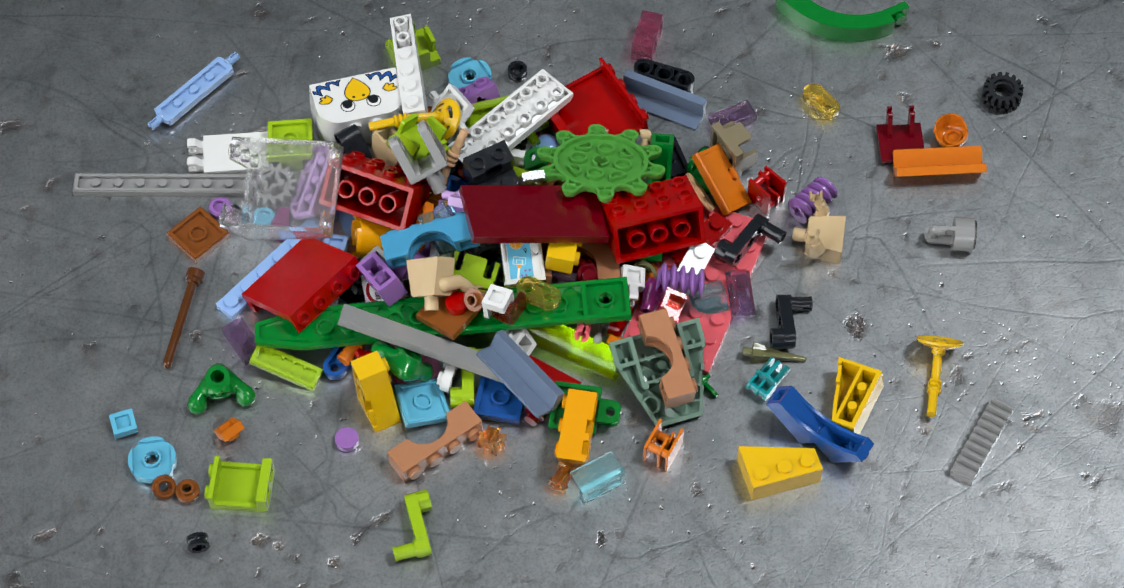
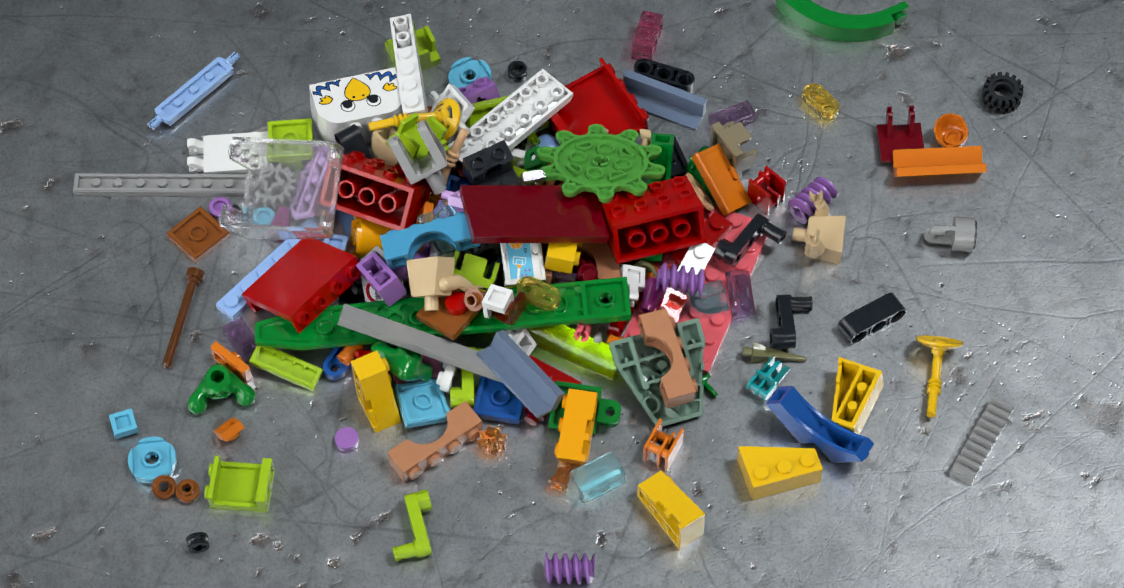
(232, 361): none -> orange plate
(569, 568): none -> medium lavender piece
(672, 509): none -> yellow wedge
(872, 318): none -> black beam

